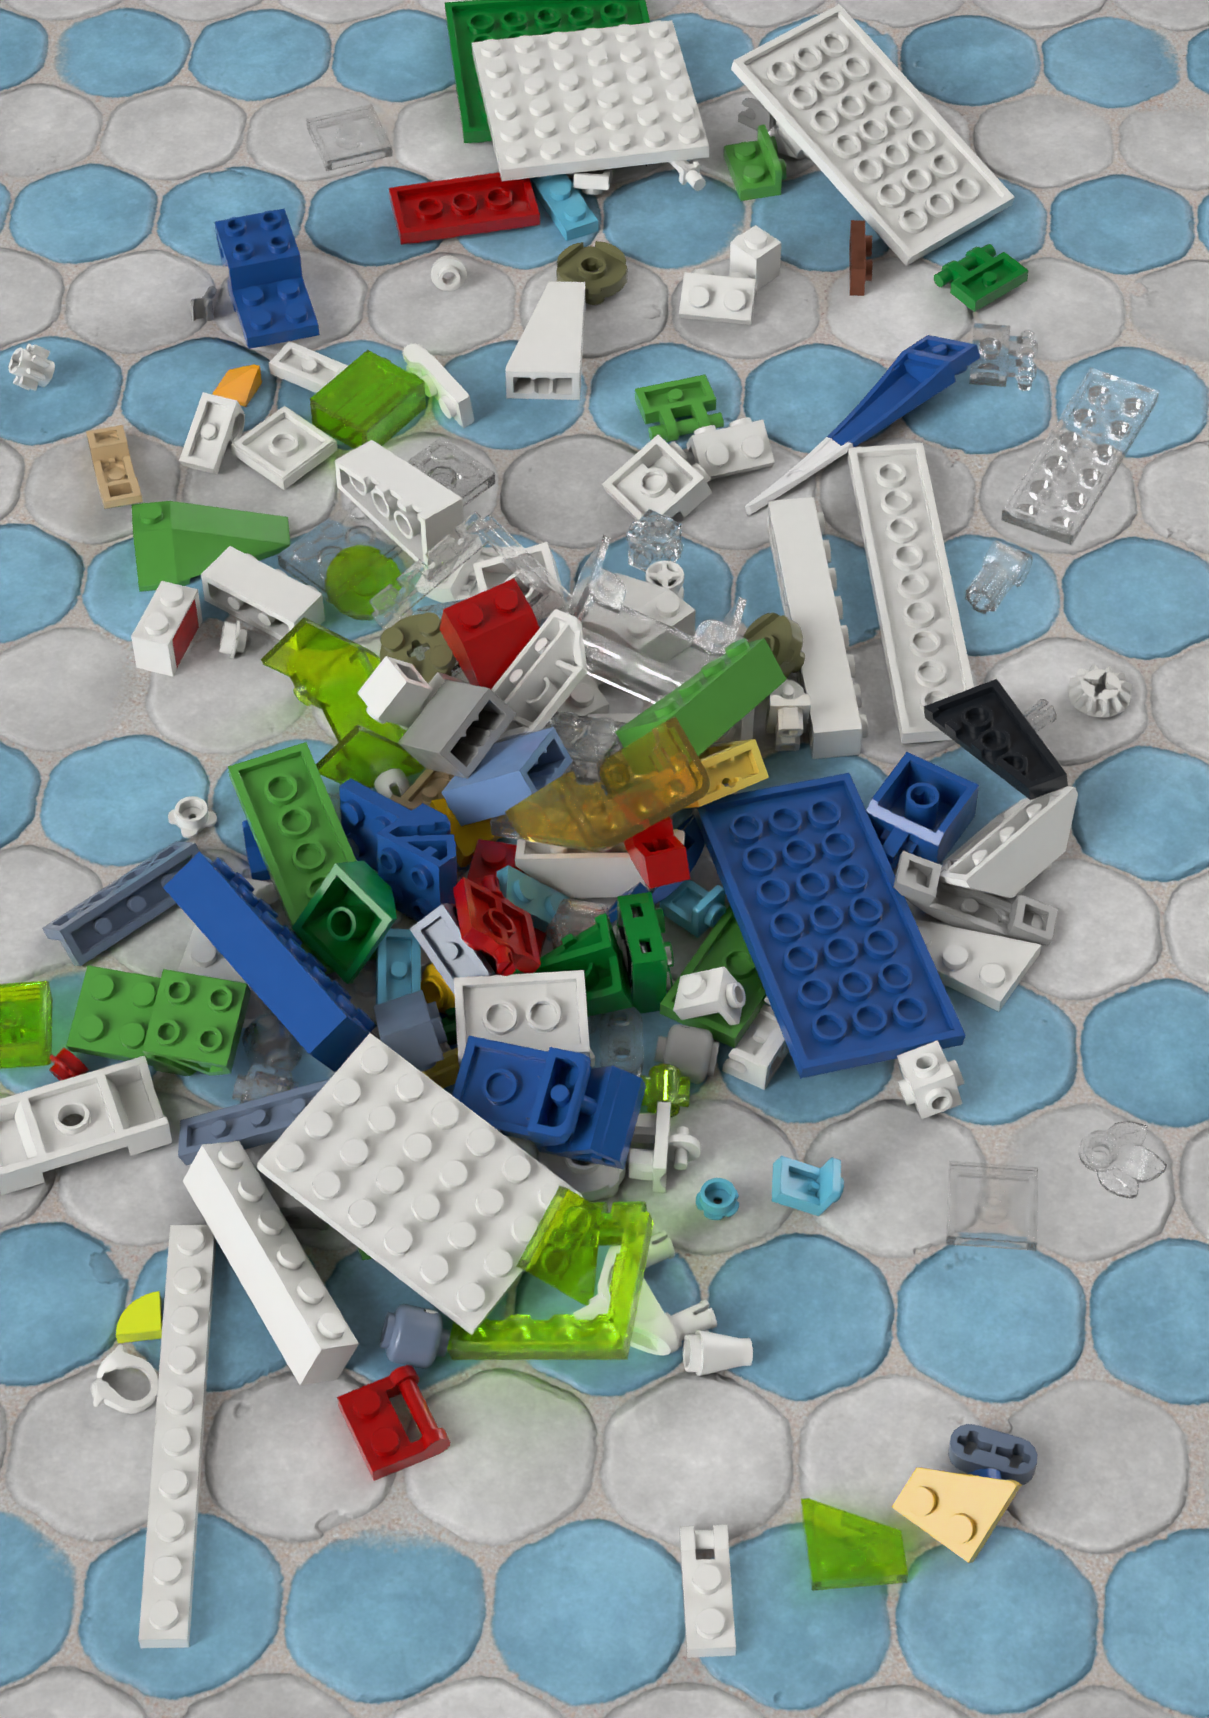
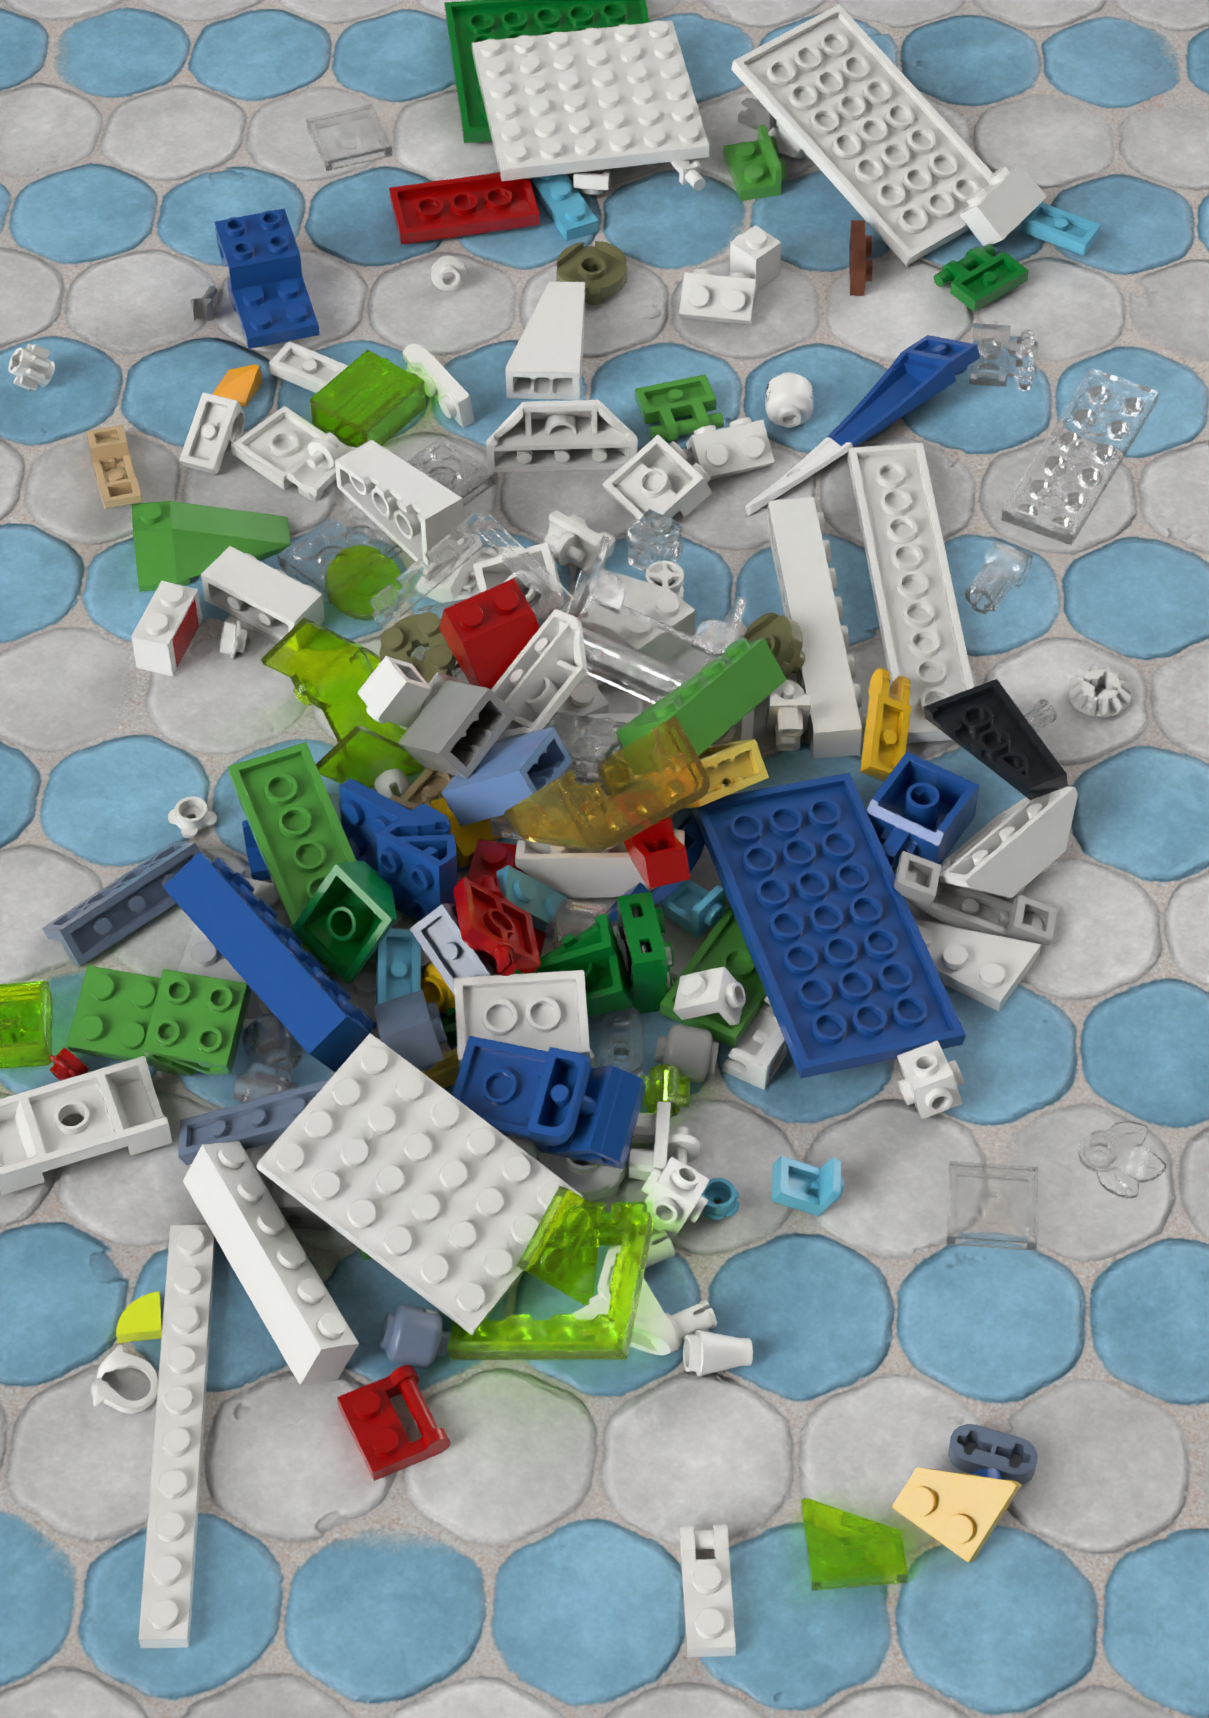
(317, 467): none -> white hips
(560, 438): none -> white wedge
(572, 540): none -> white hips
(679, 1191): none -> white brick
(789, 397): none -> white head
(885, 724): none -> yellow hinge
(1002, 205): none -> white brick
(1061, 228): none -> medium azure plate

